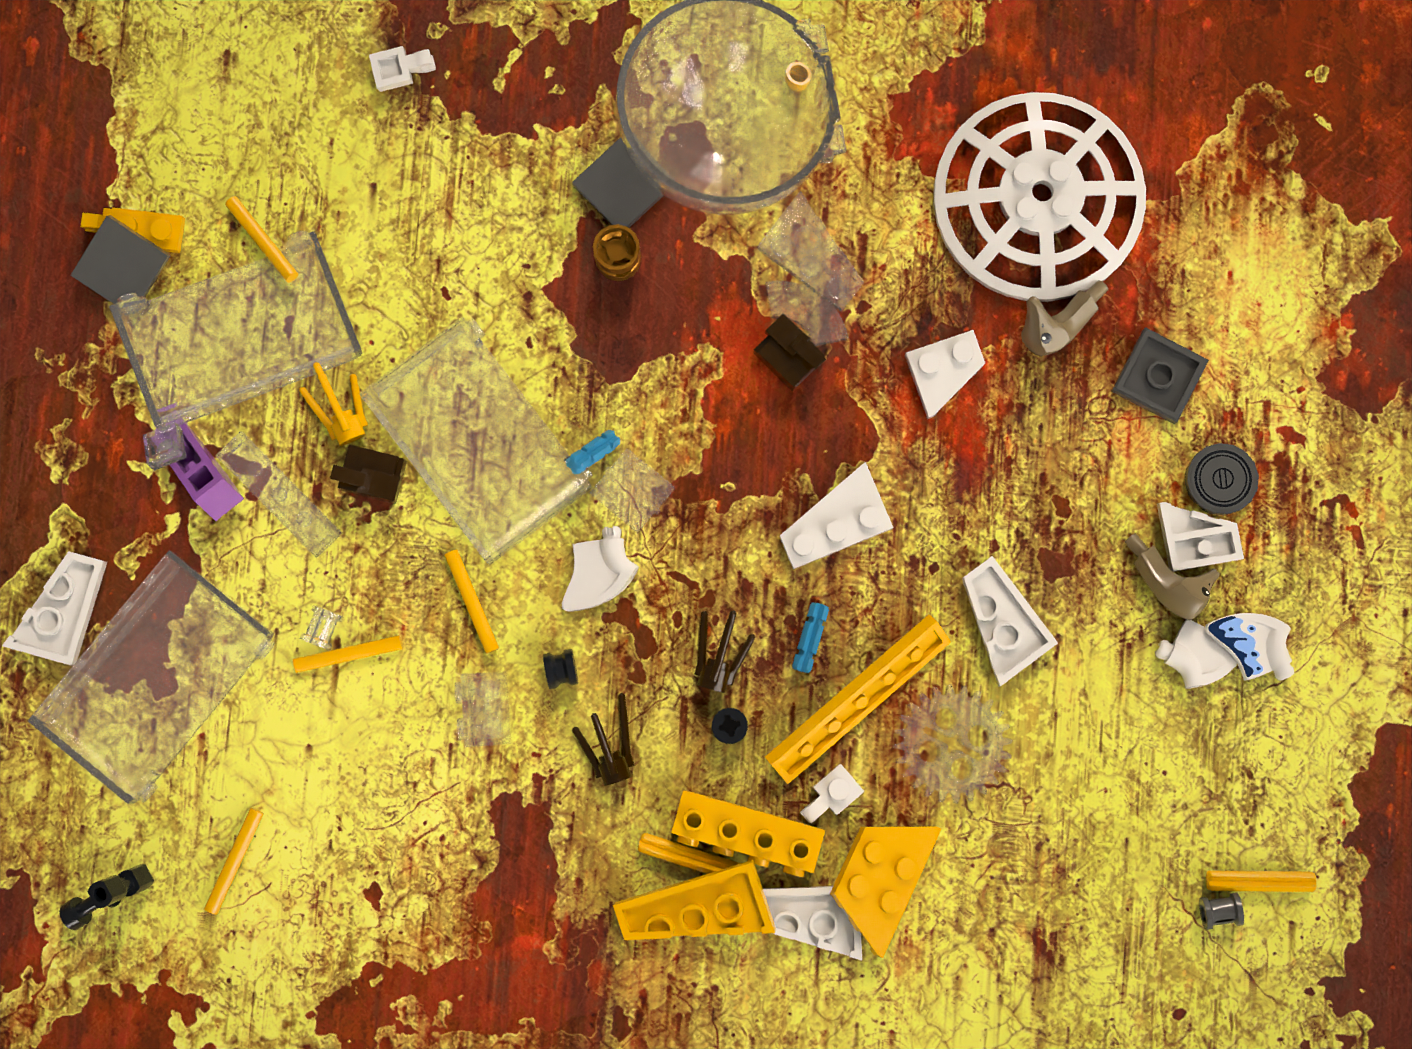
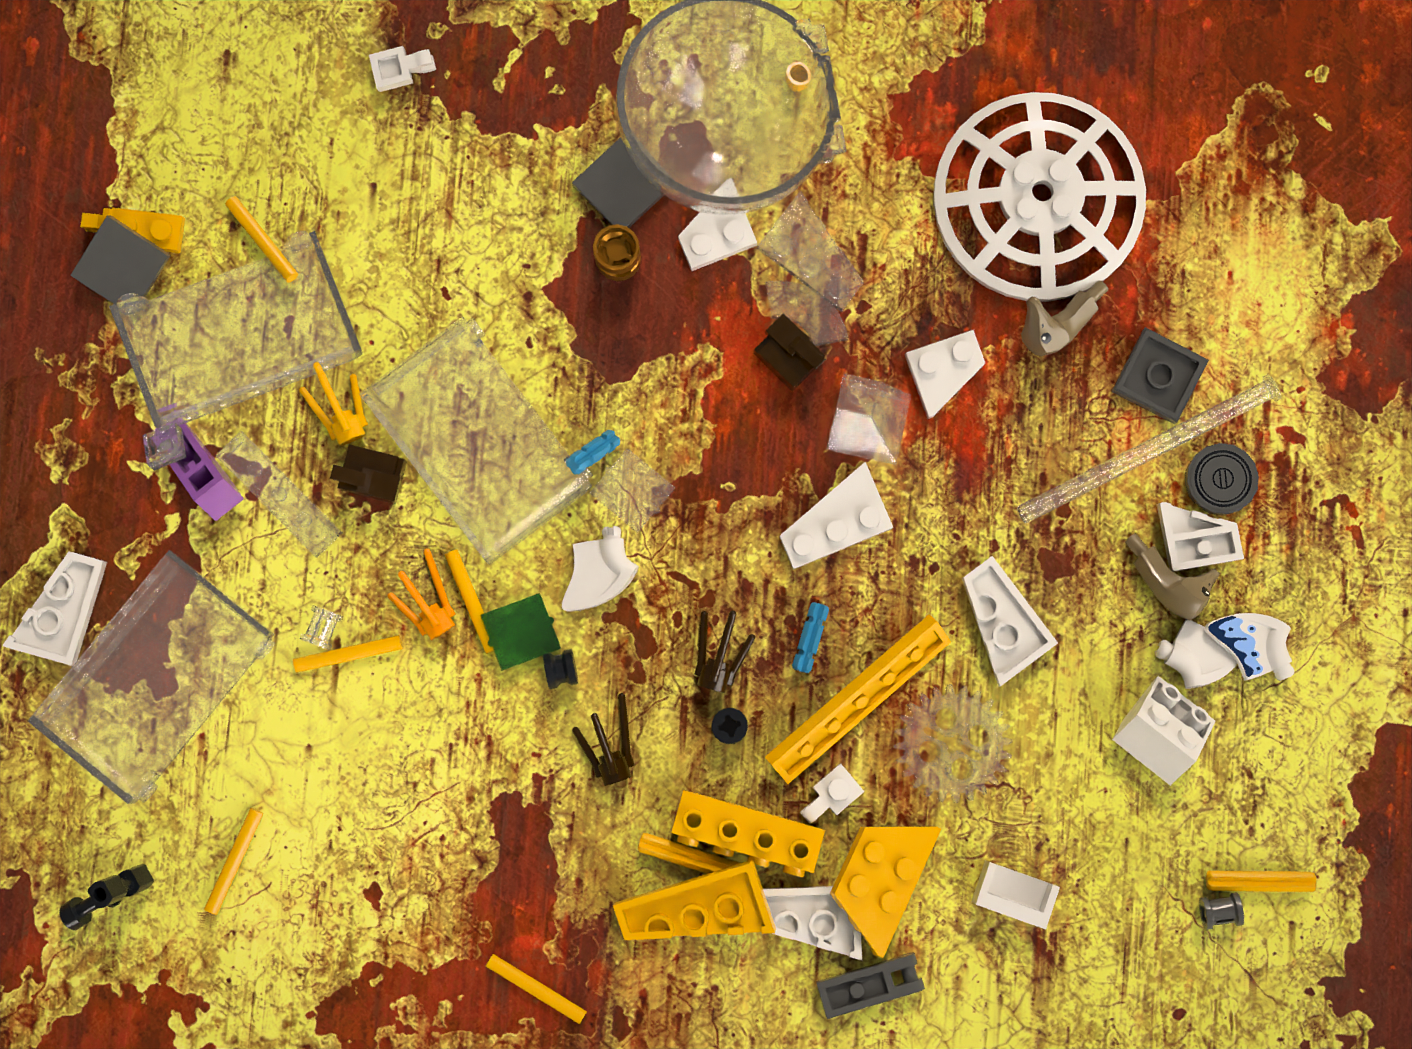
(434, 619): none -> light orange plant
(484, 709): clear bracket -> none
(520, 632): none -> clear green piece
(536, 988): none -> yellow bar
(715, 238): none -> white wing
(868, 419): none -> clear slope
(869, 986): none -> dark grey plate
(1015, 894): none -> white panel
(1149, 449): none -> clear axle
(1164, 731): none -> white slope

